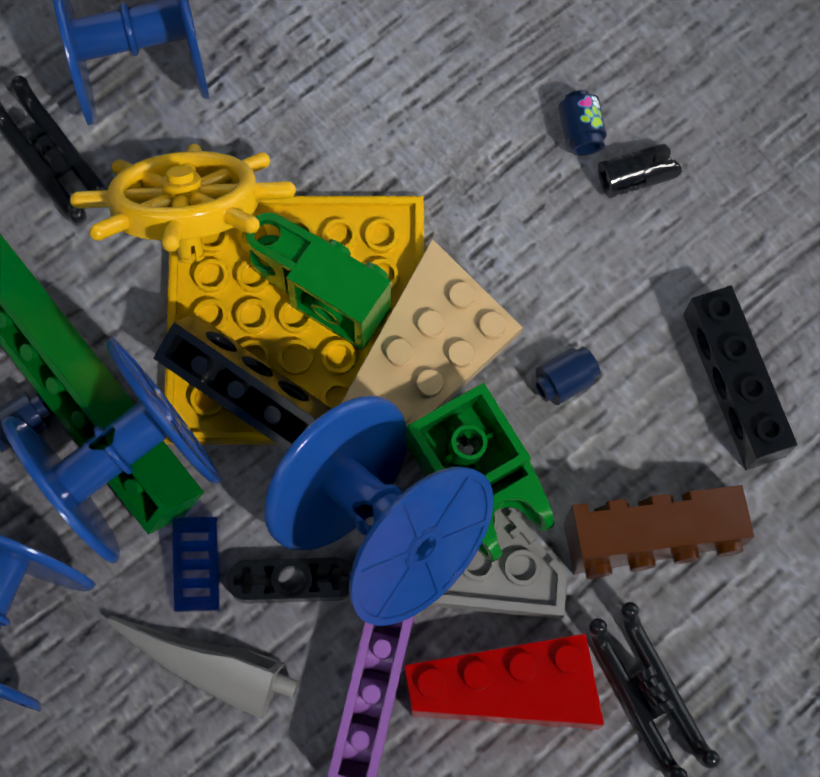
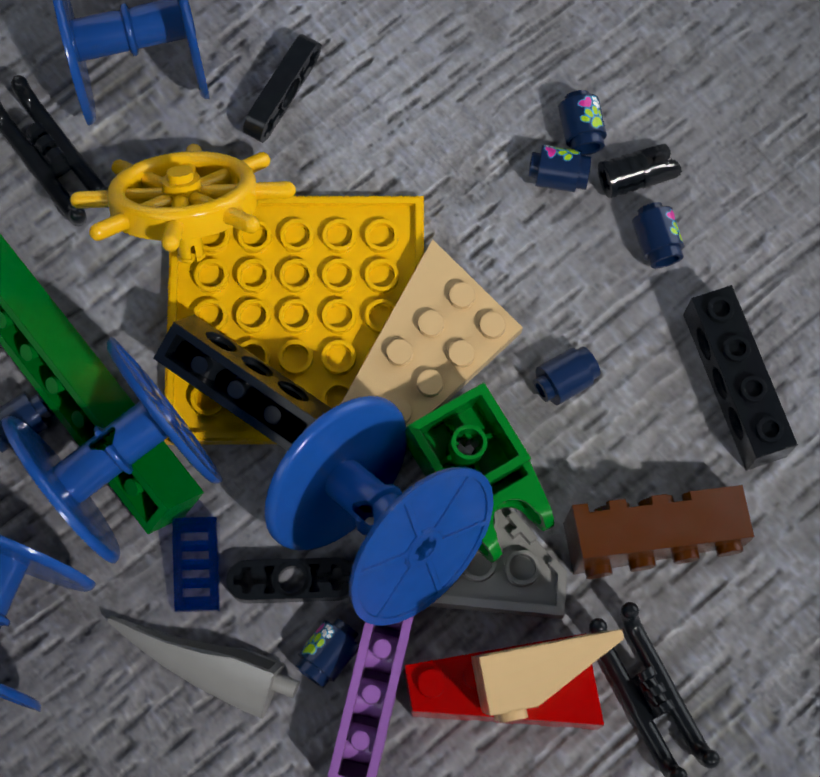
(282, 88): none -> black beam
(323, 279): green brick -> none
(327, 652): none -> dark blue brick
(531, 674): none -> tan slope
(560, 168): none -> dark blue brick
(658, 235): none -> dark blue brick

